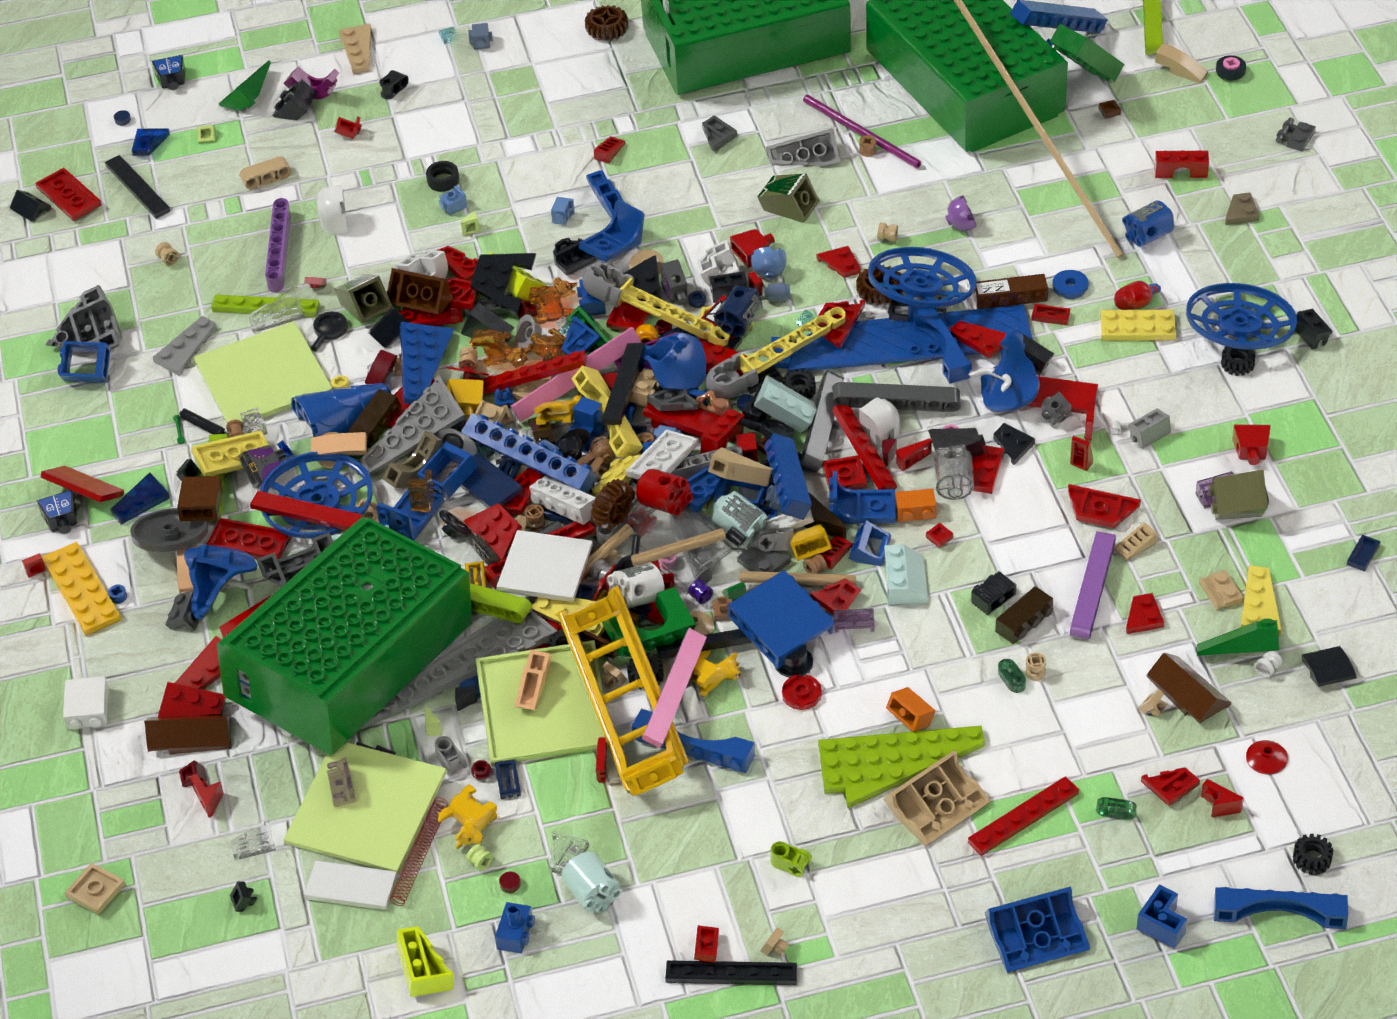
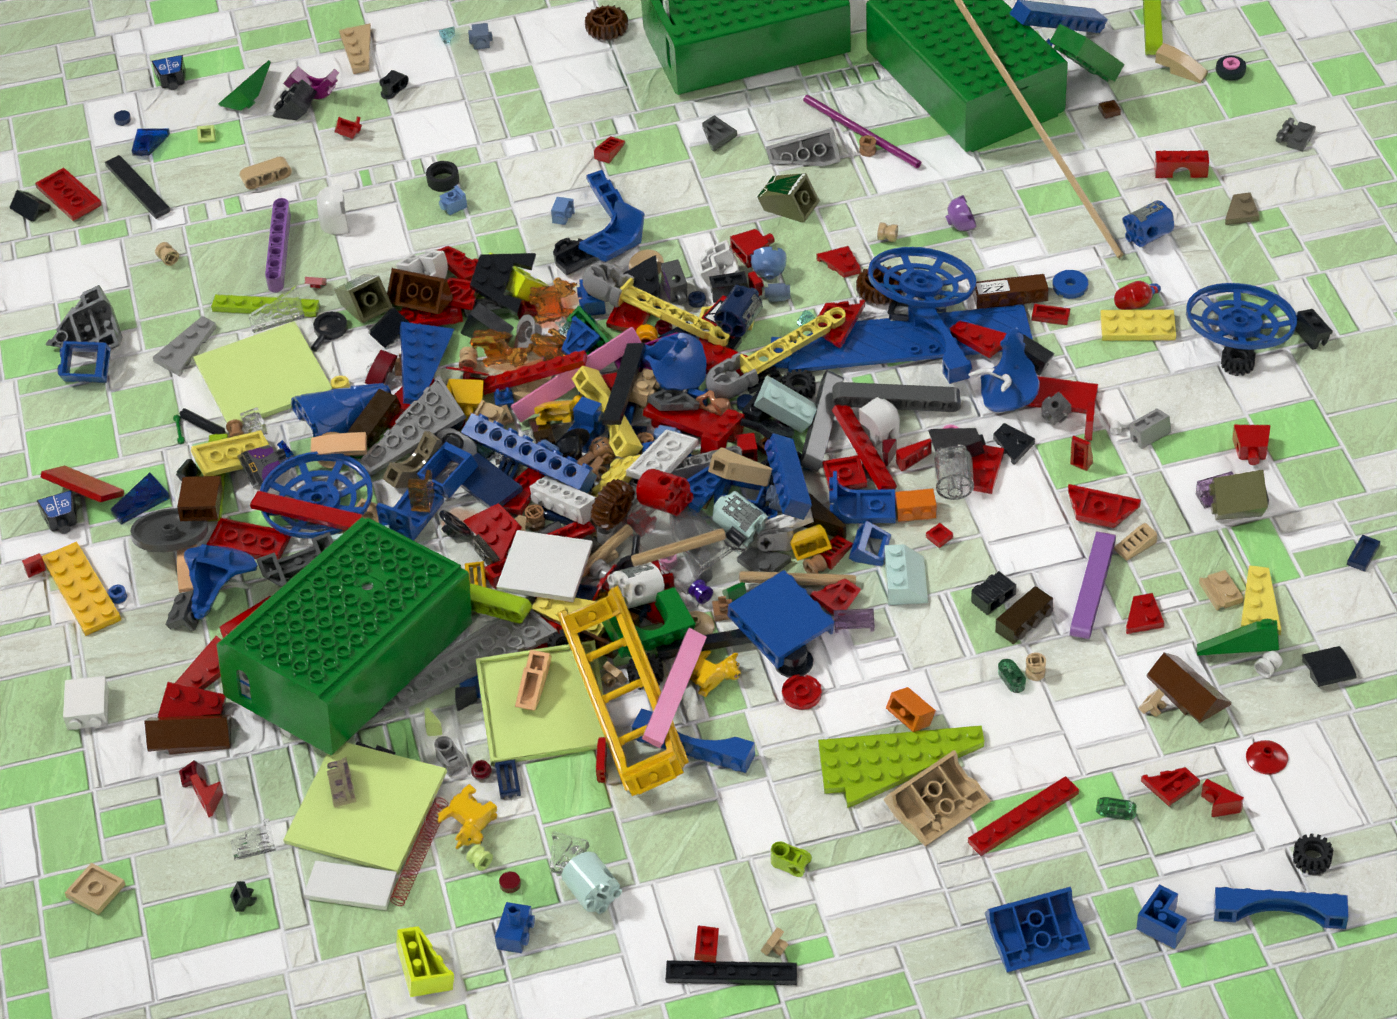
(470, 224): yellowish green slope -> none

